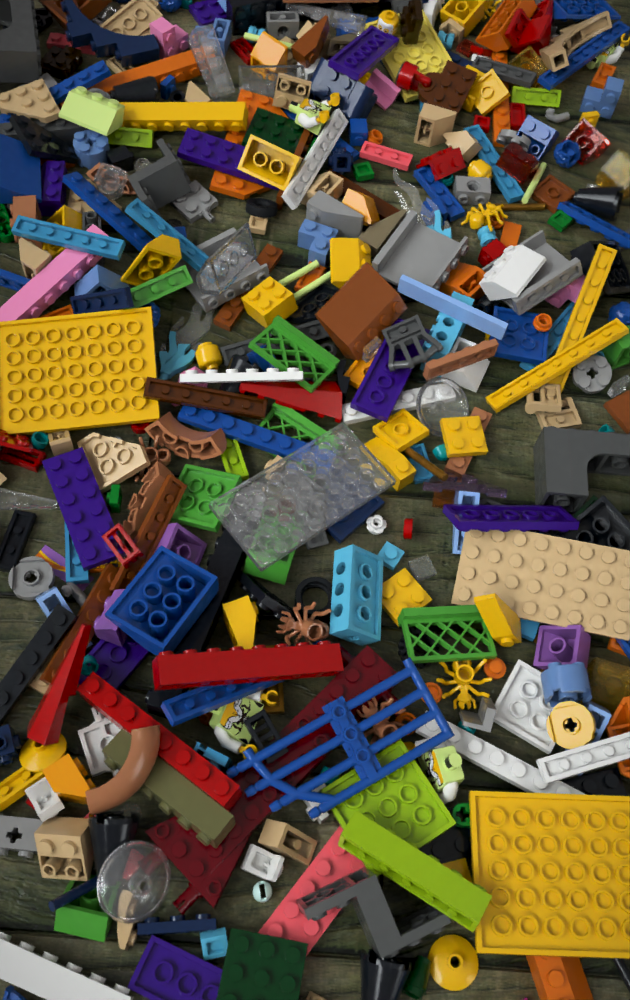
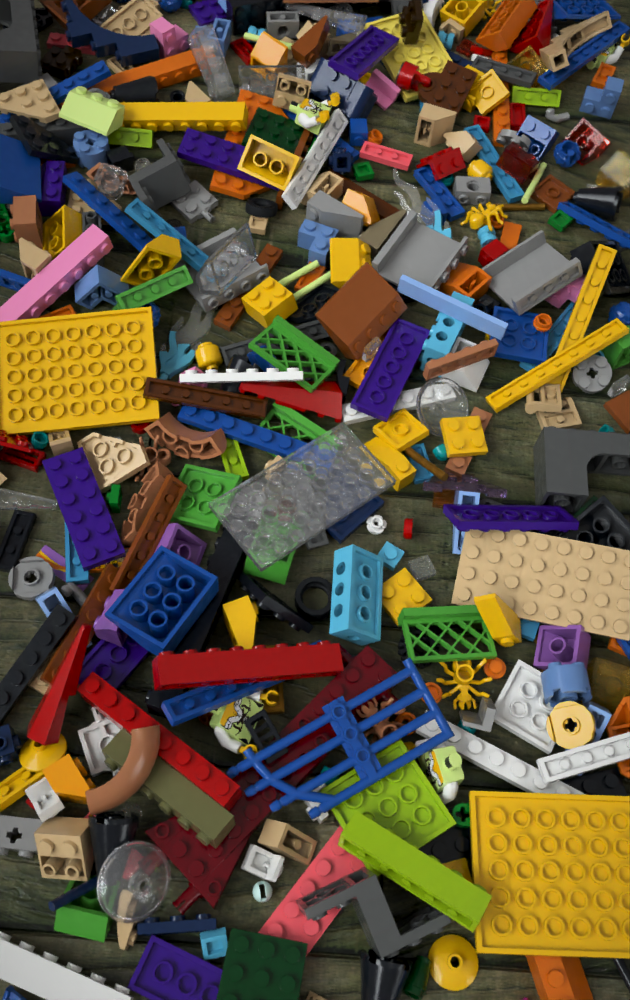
(68, 237): dark azure plate -> none
(94, 665): teal hinge -> none
(102, 301): dark blue tile -> none
(131, 556): red tile -> none
(167, 86): blue plate -> none
(217, 759): dark azure plate -> none
(308, 627): nougat animal -> none
(388, 22): yellow head -> none
(404, 334): dark grey plate -> none
(511, 272): white slope -> none
(525, 31): red bracket -> none
(592, 117): yellow plate -> none

